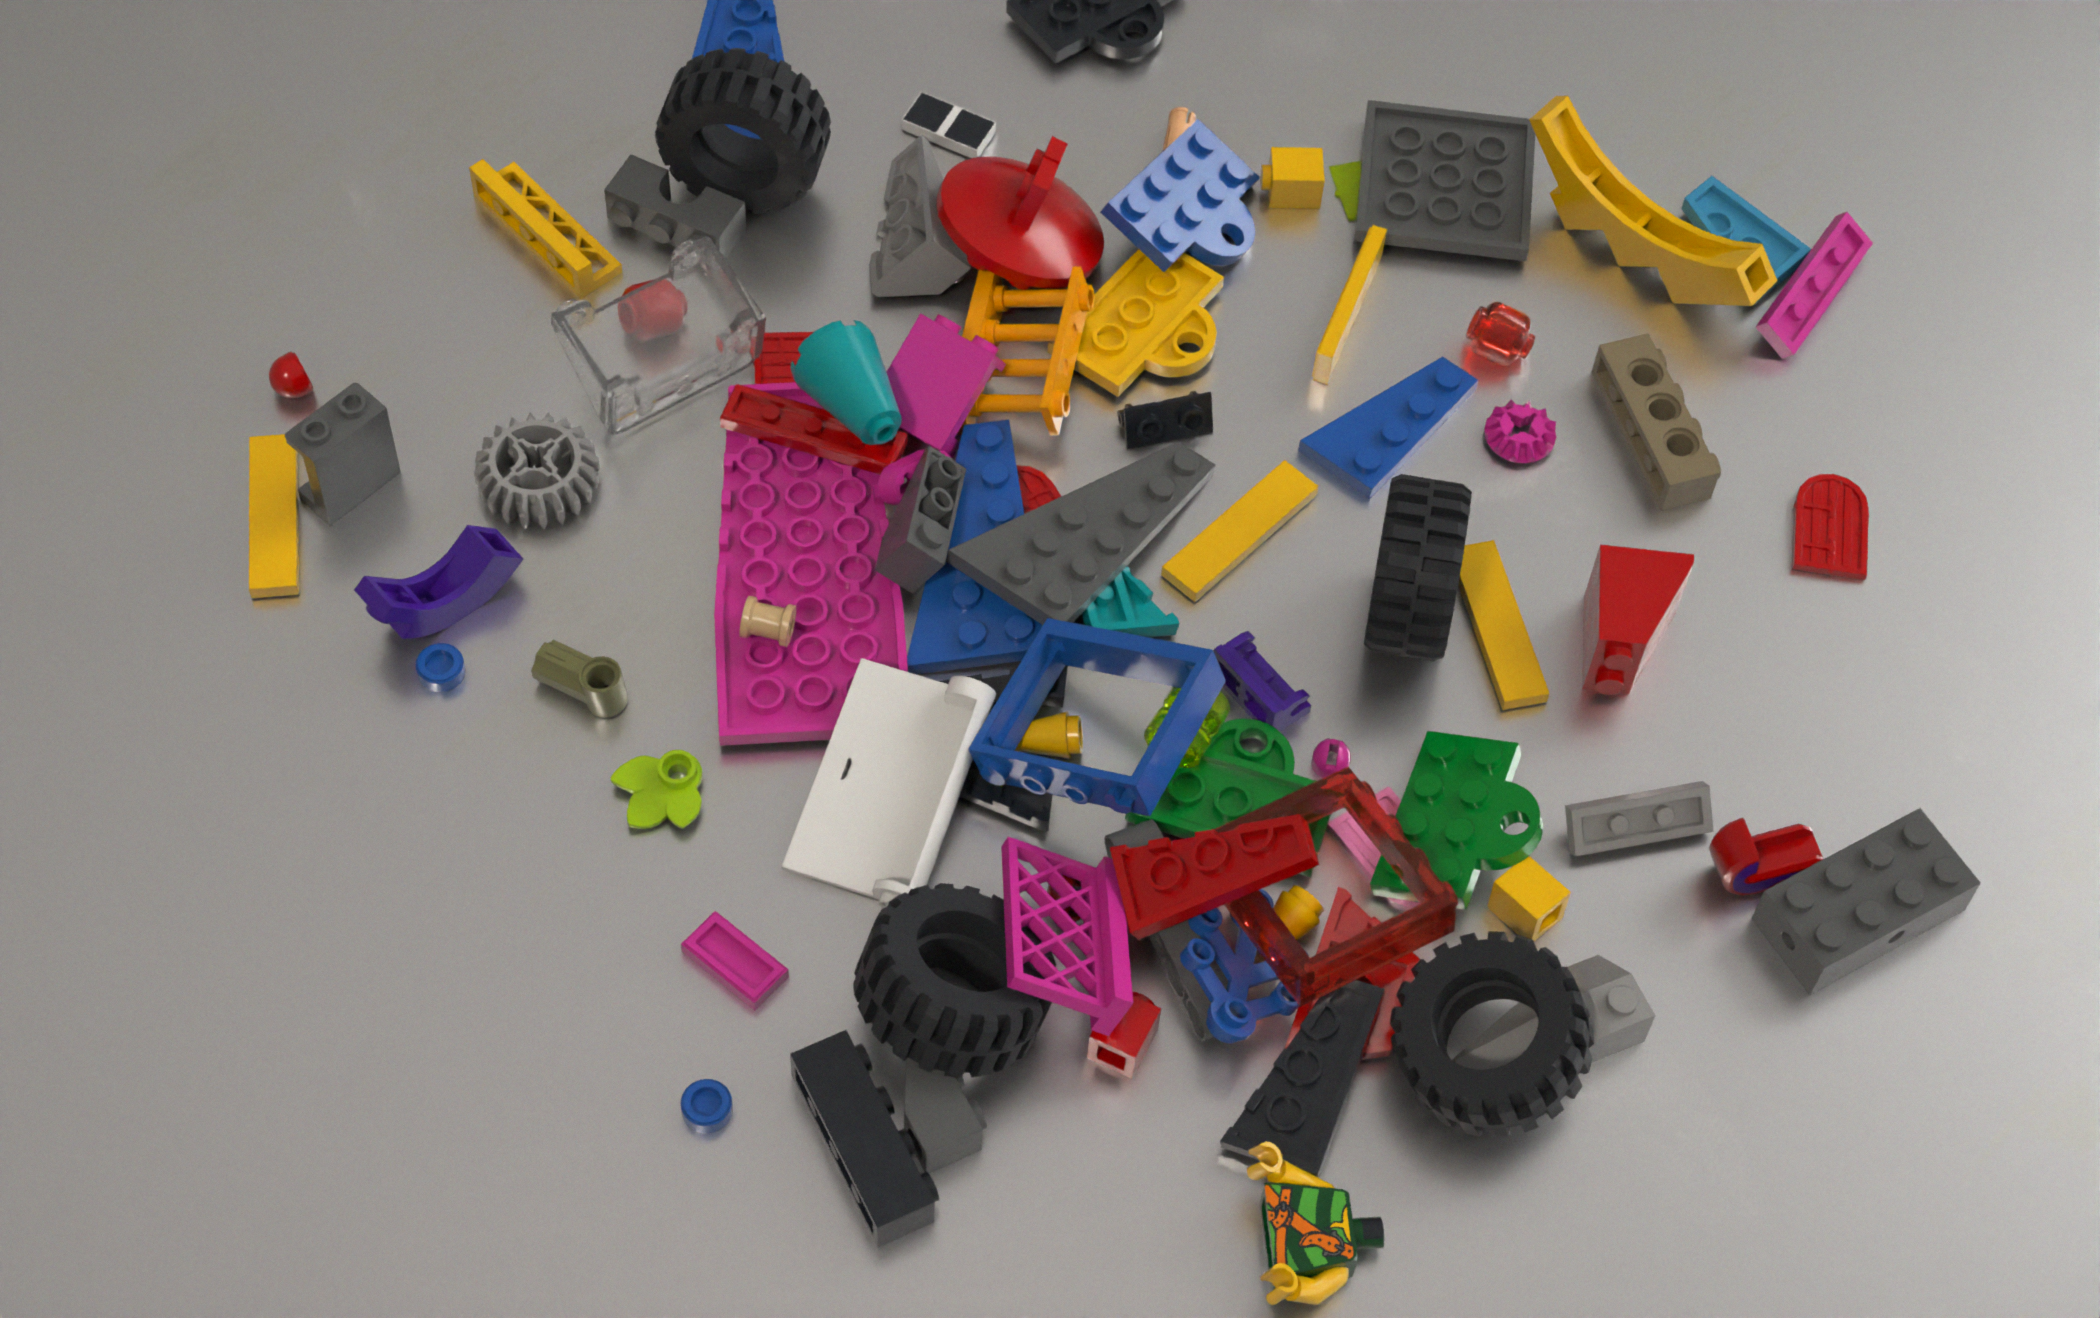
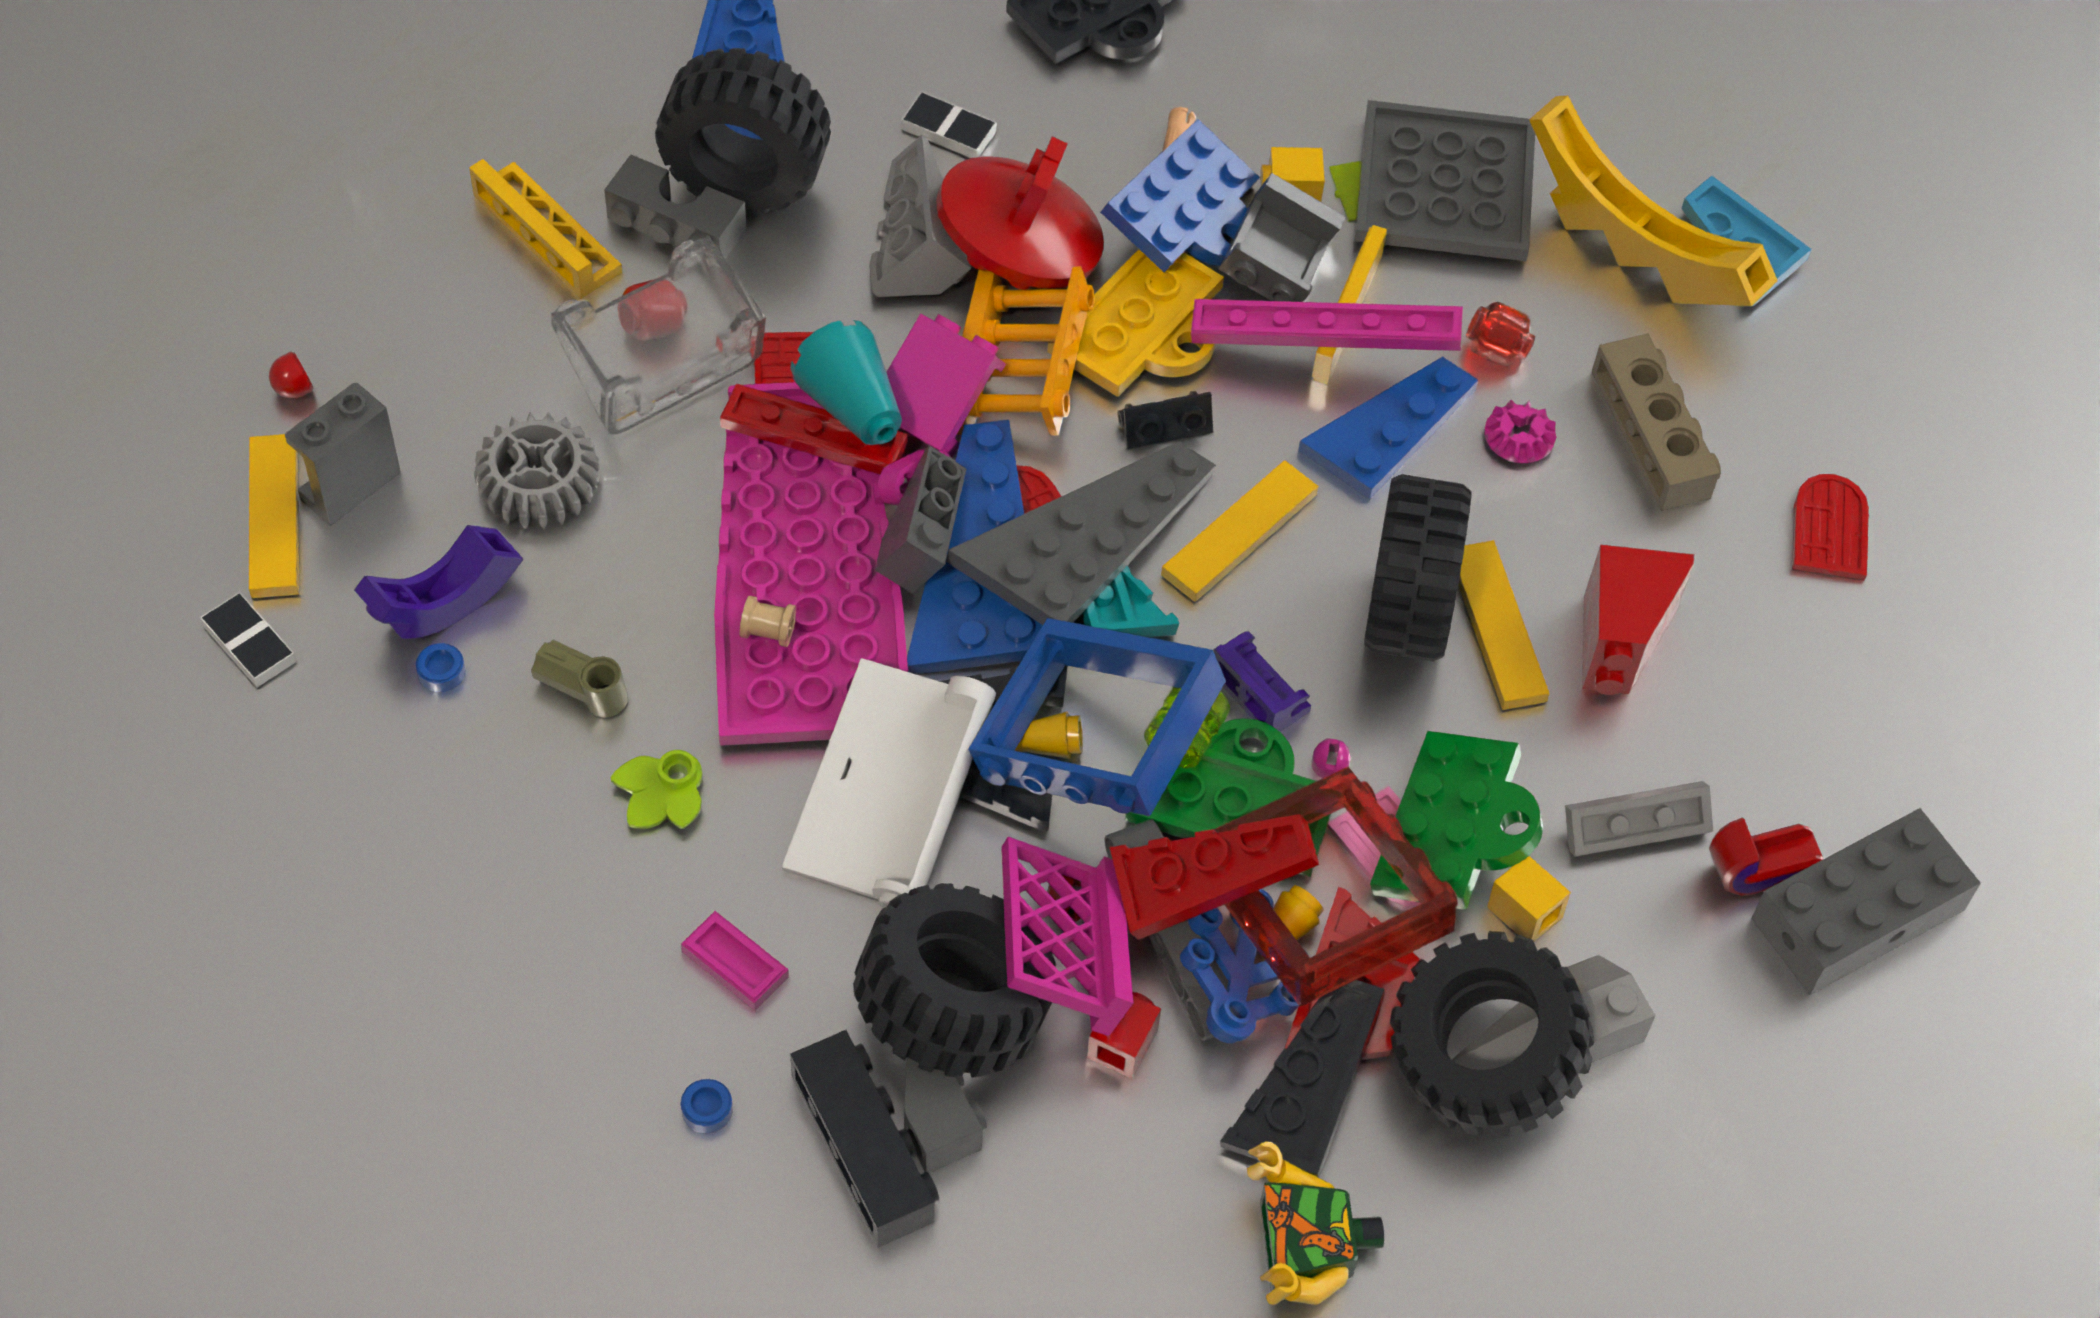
(248, 639): none -> black tile
(1281, 241): none -> dark grey panel
(1327, 324): none -> dark pink tile
(1814, 285): dark pink plate -> none

